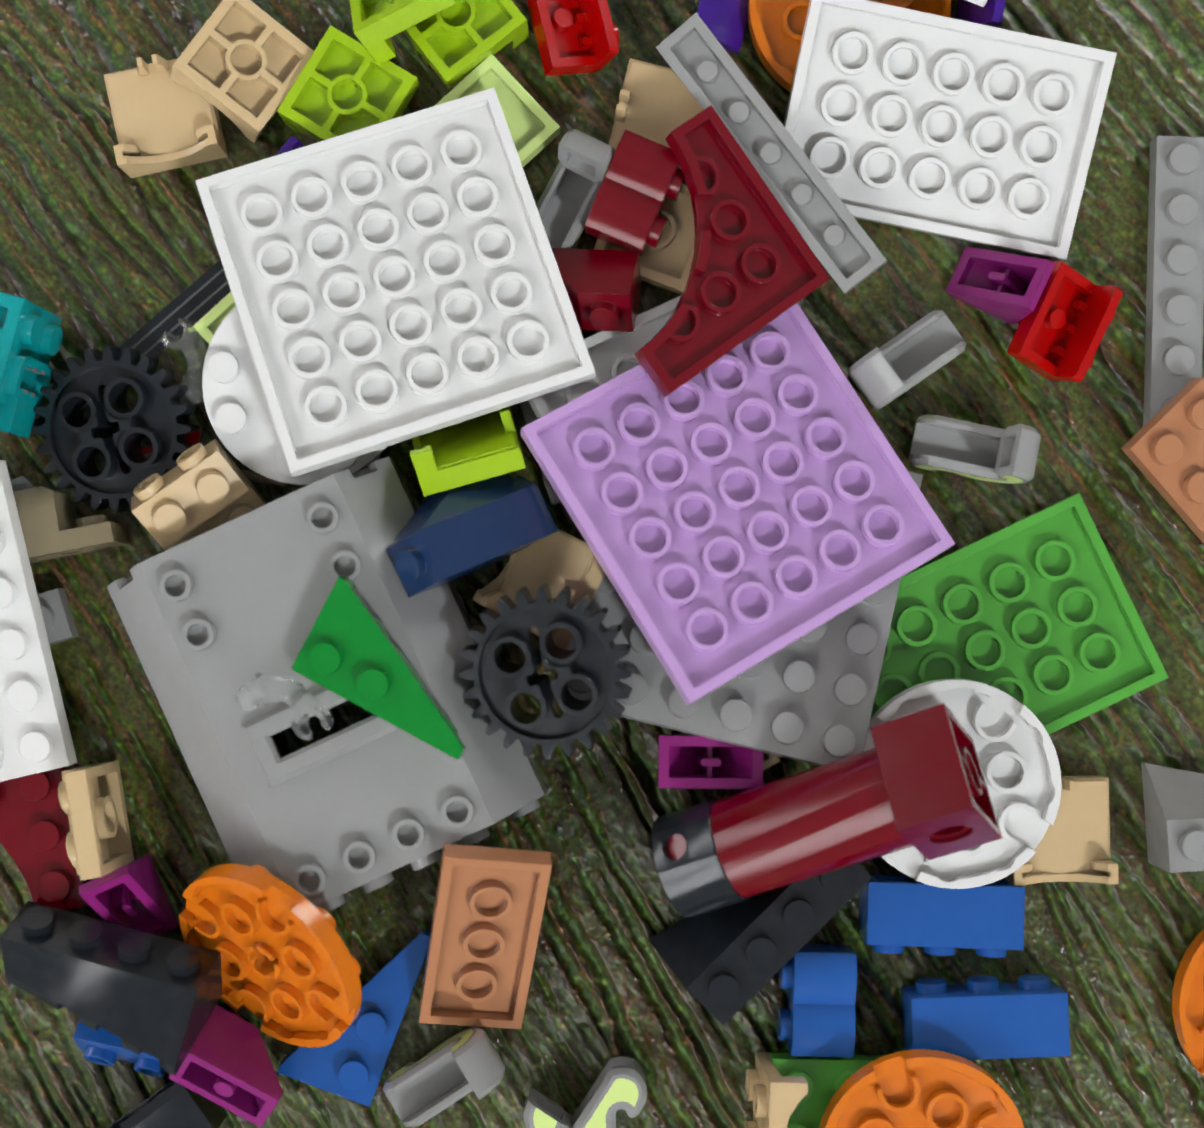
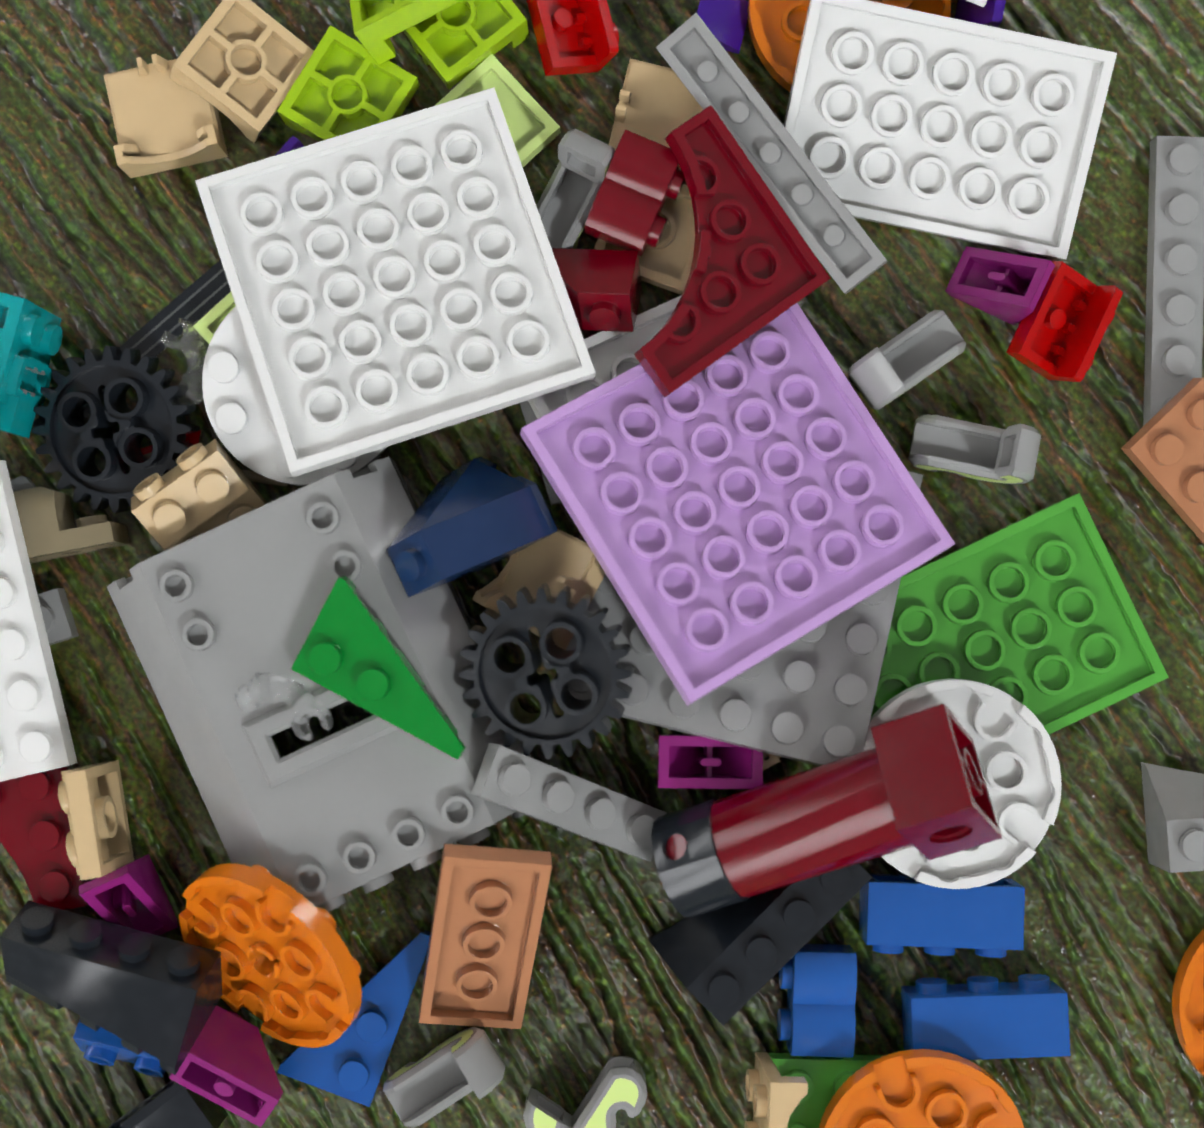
(467, 452): lime piece -> none
(566, 801): none -> light grey plate
(1078, 841): tan piece -> none

